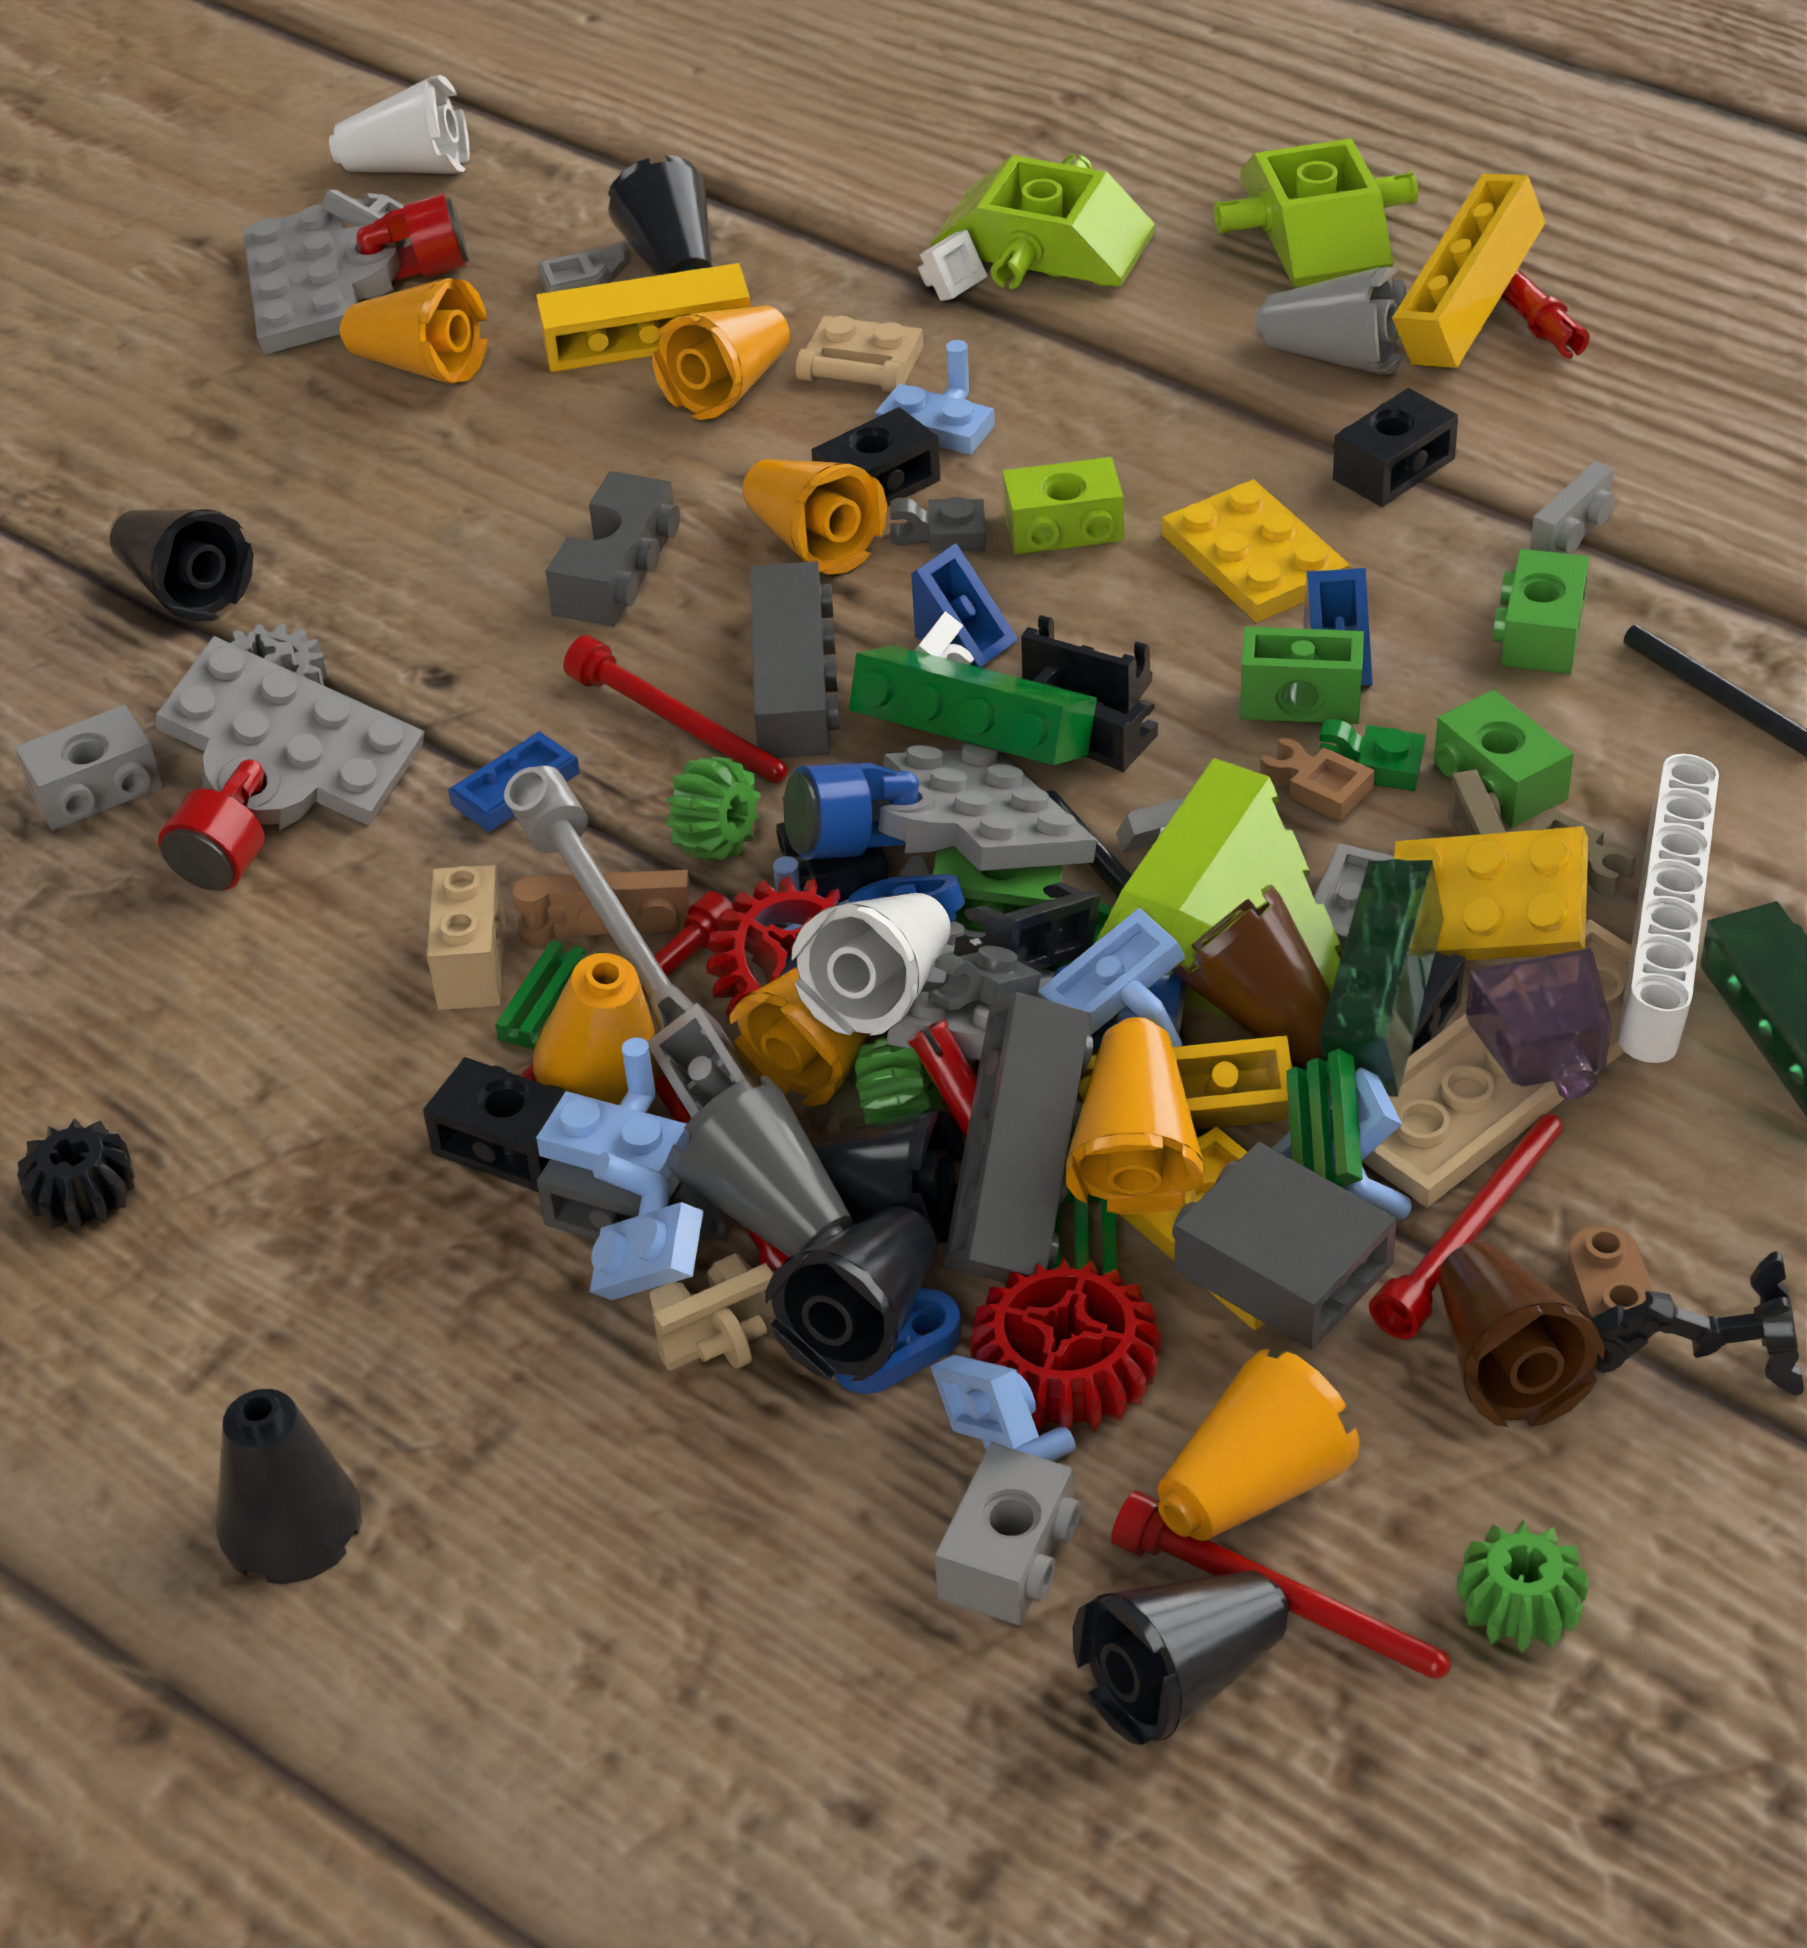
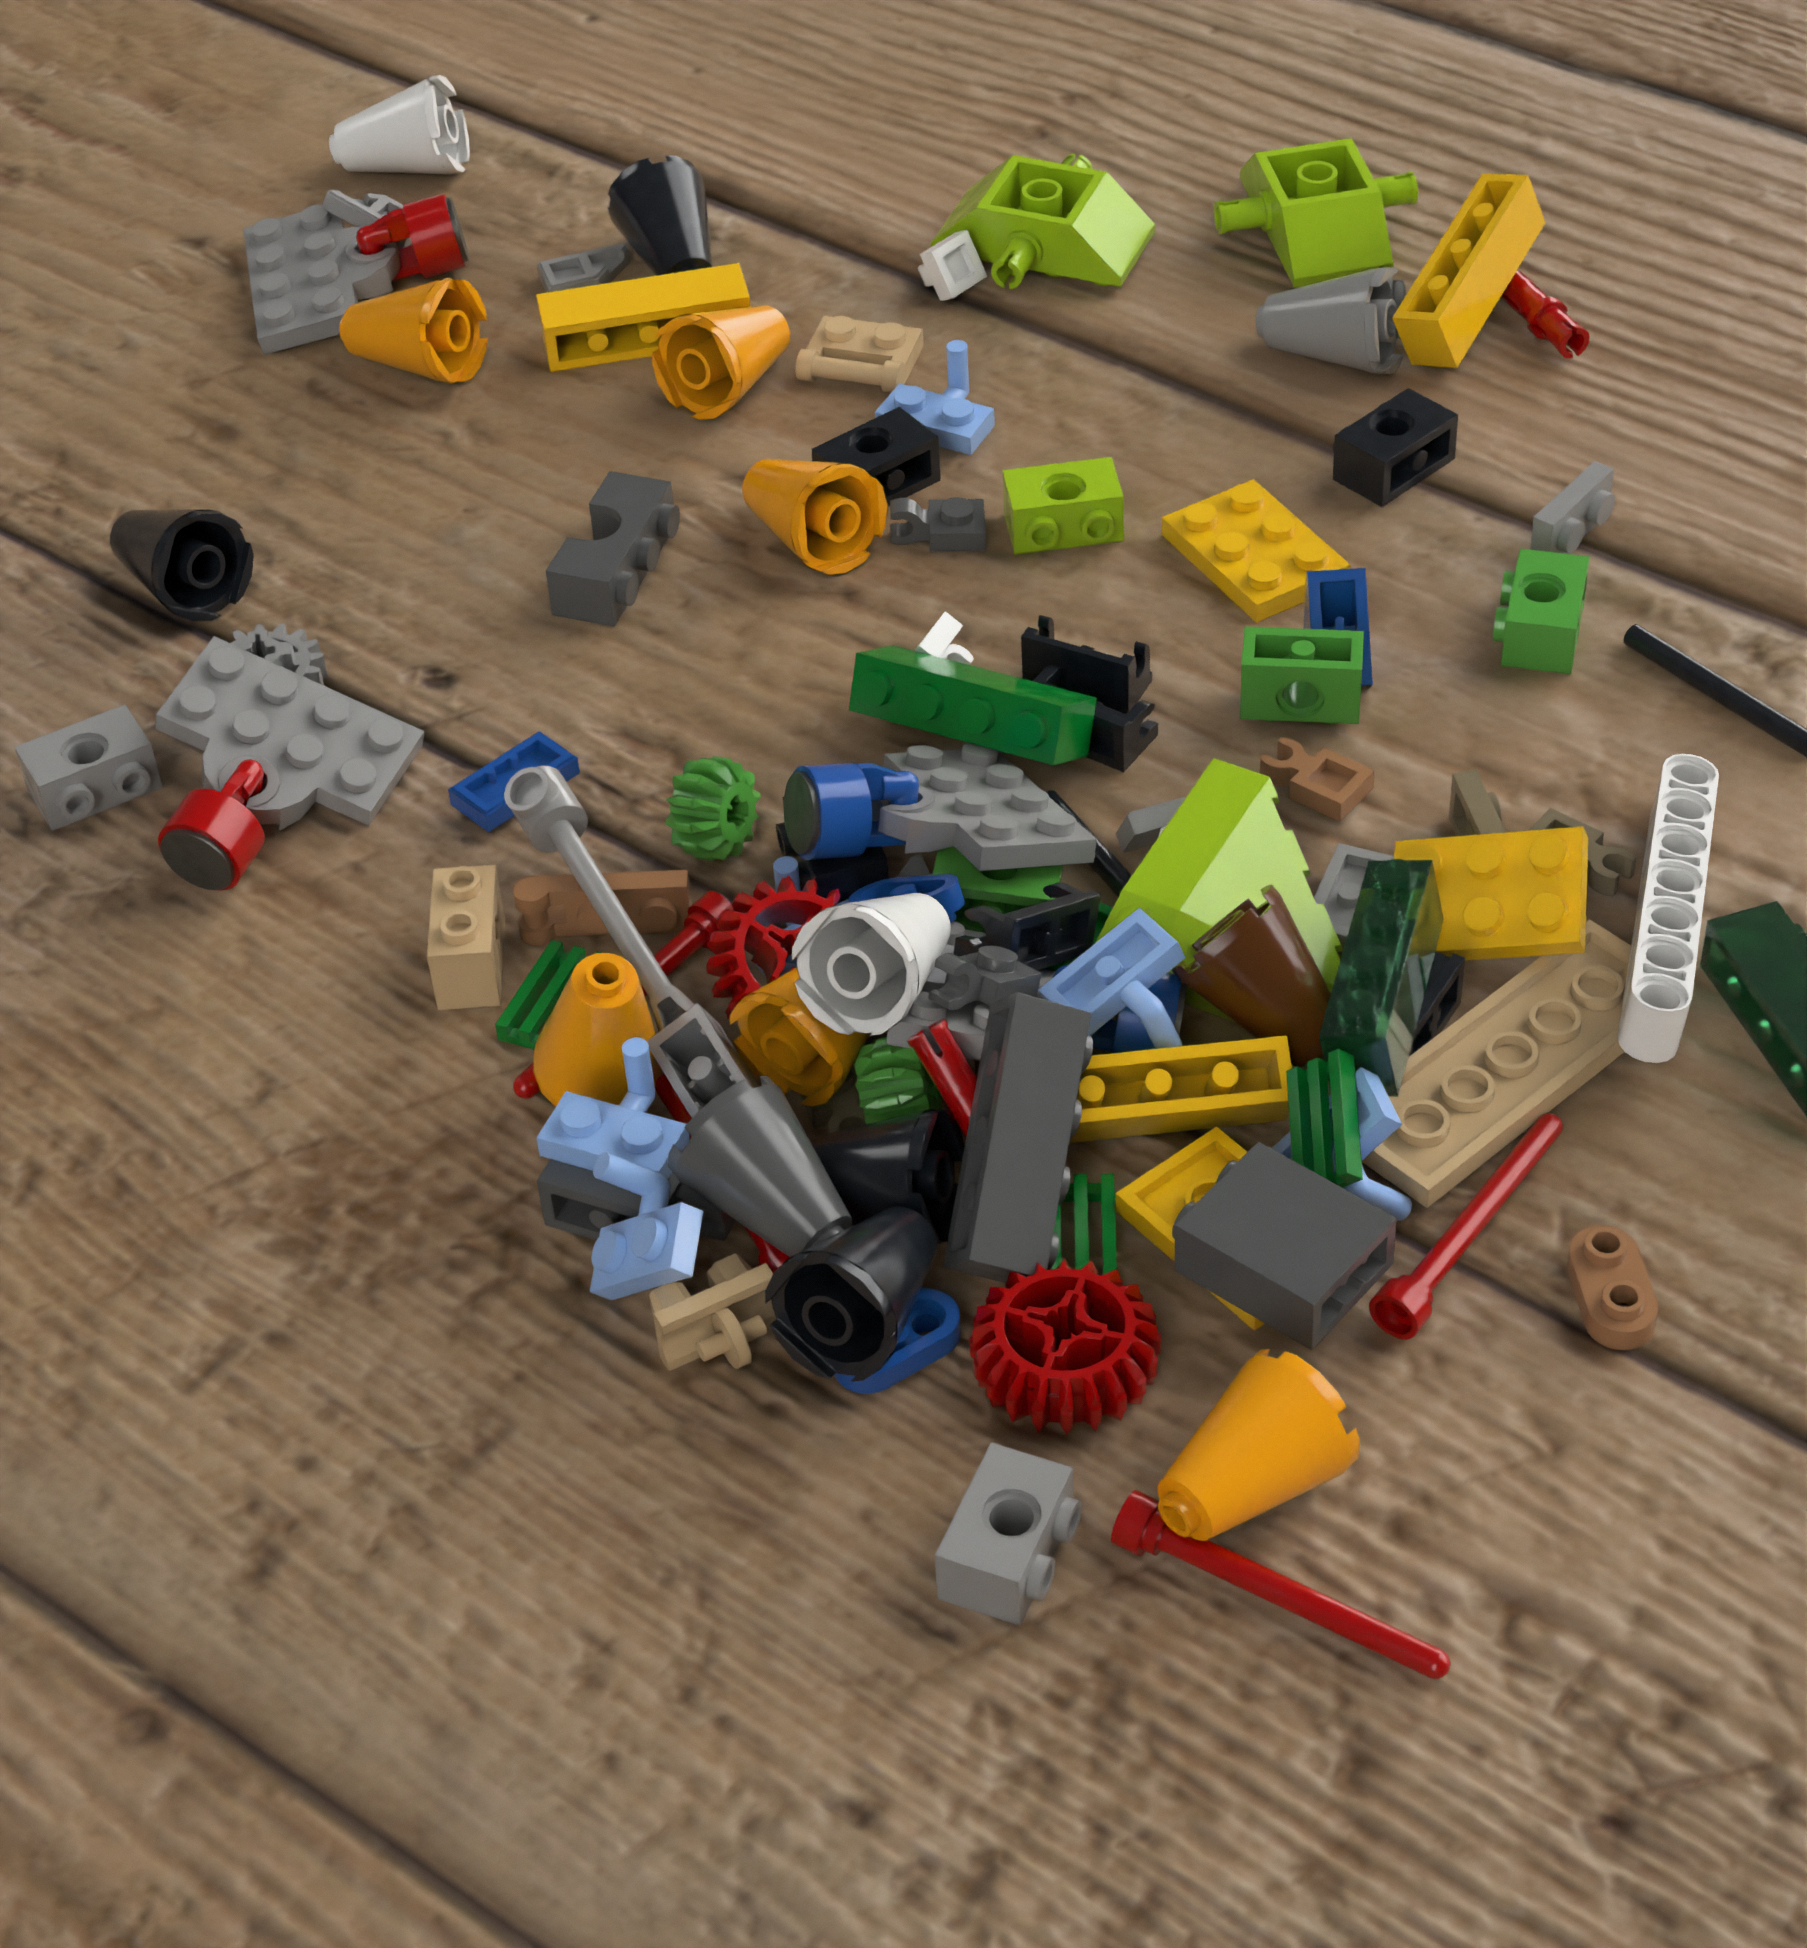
(76, 1174): black gear -> none
(281, 1492): black cone -> none
(491, 1121): black brick -> none
(593, 664): red piece -> none
(790, 659): dark grey brick -> none
(953, 587): blue slope -> none
(995, 1407): light blue plate -> none
(1135, 1126): light orange cone -> none
(1174, 1647): black cone -> none
(1388, 751): green plate -> none
(1509, 752): bright green brick -> none
(1516, 1338): reddish brown cone -> none
(1522, 1586): bright green gear -> none
(1543, 1020): clear purple torso -> none
(1772, 1322): black piece -> none

